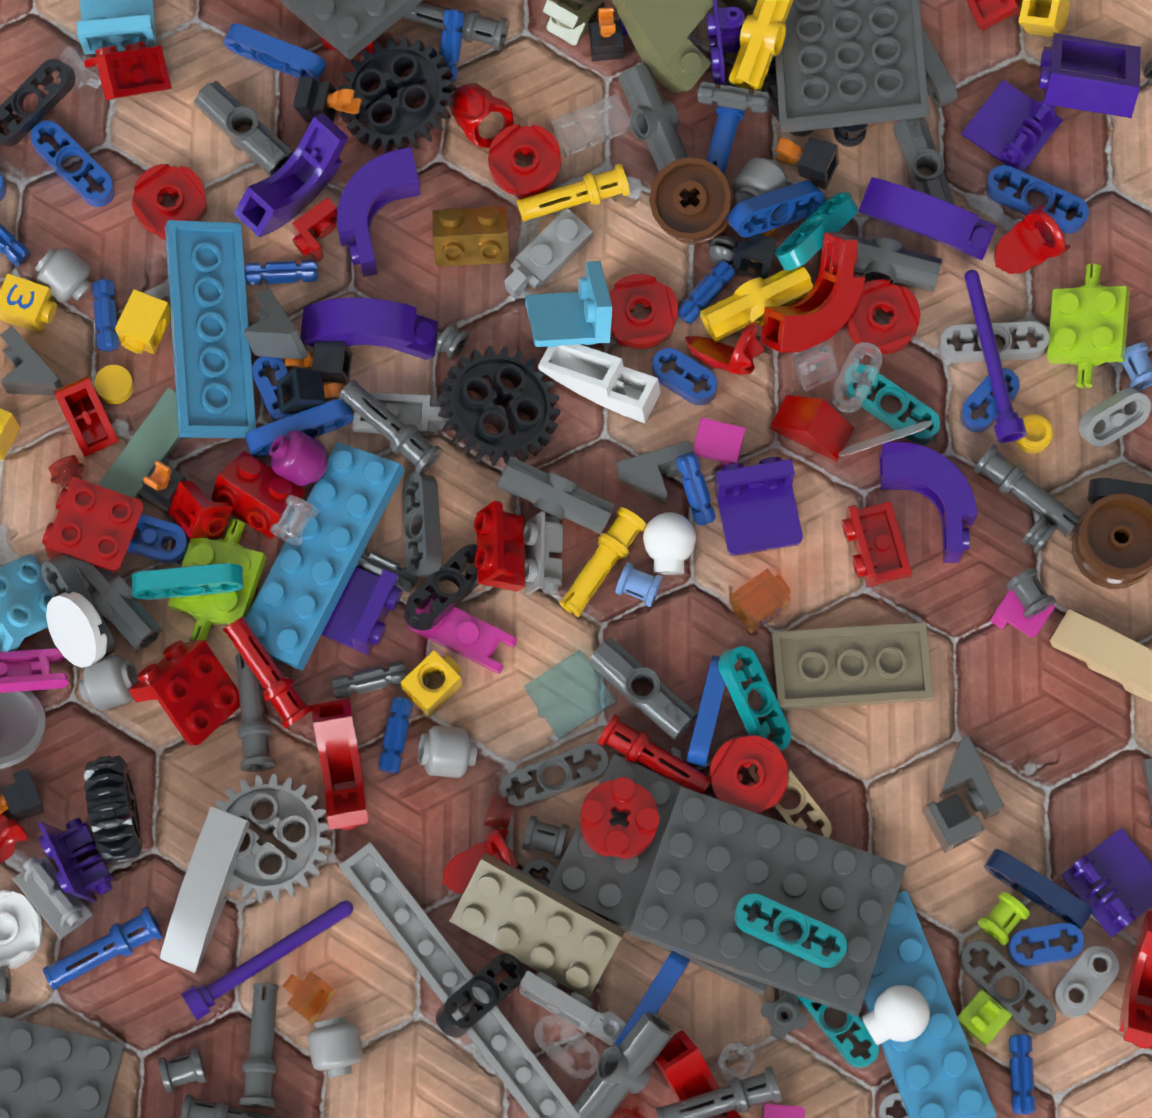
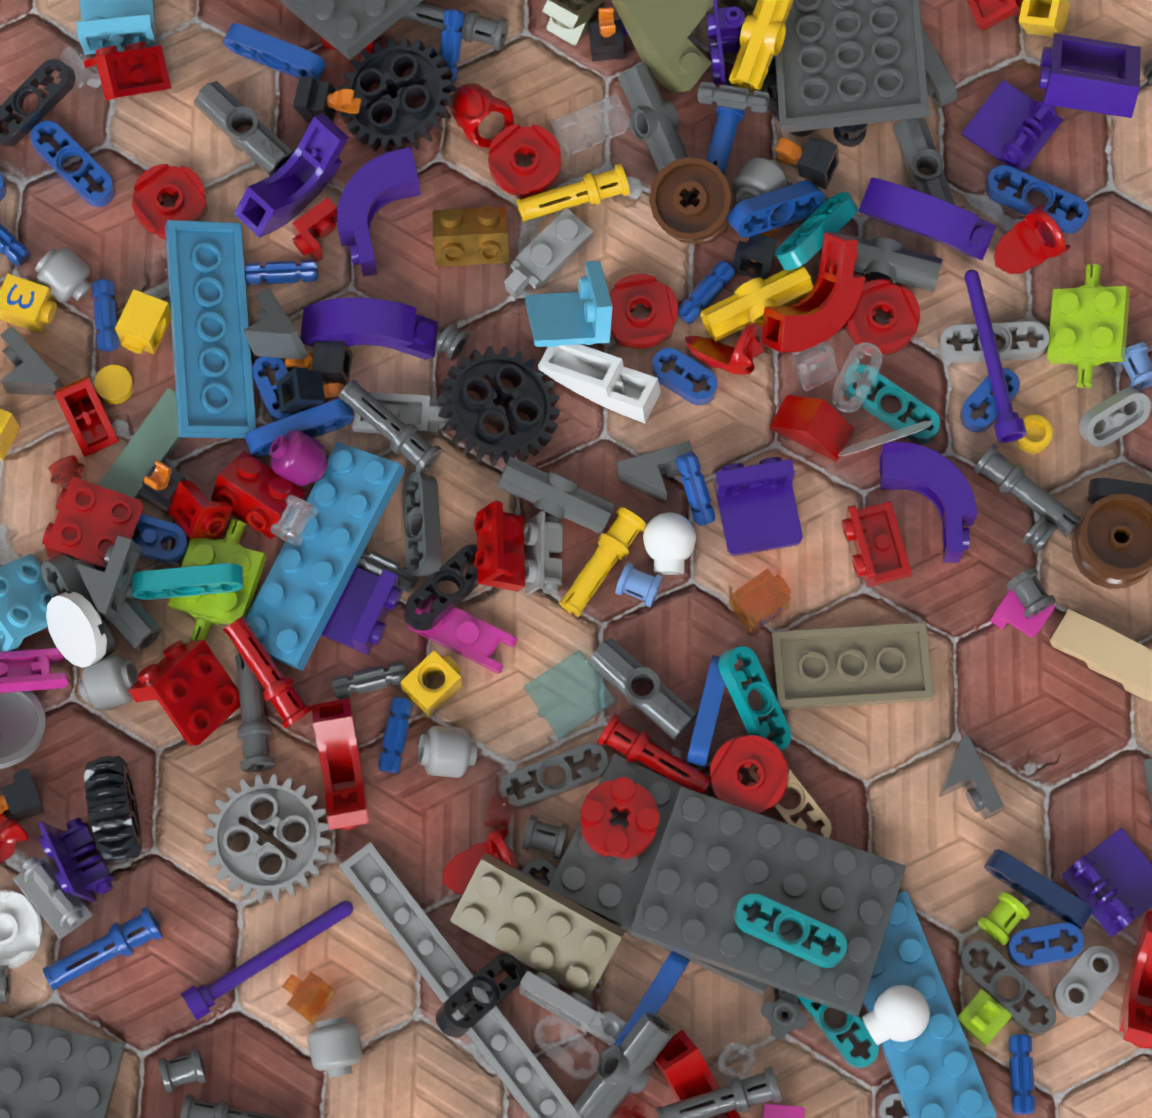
(110, 587): none -> dark grey slope
(204, 890): light grey slope -> none
(260, 1067): dark grey pin -> none
(719, 253): dark grey hinge -> none
(719, 441): dark pink panel -> none
(952, 822): dark grey panel -> none

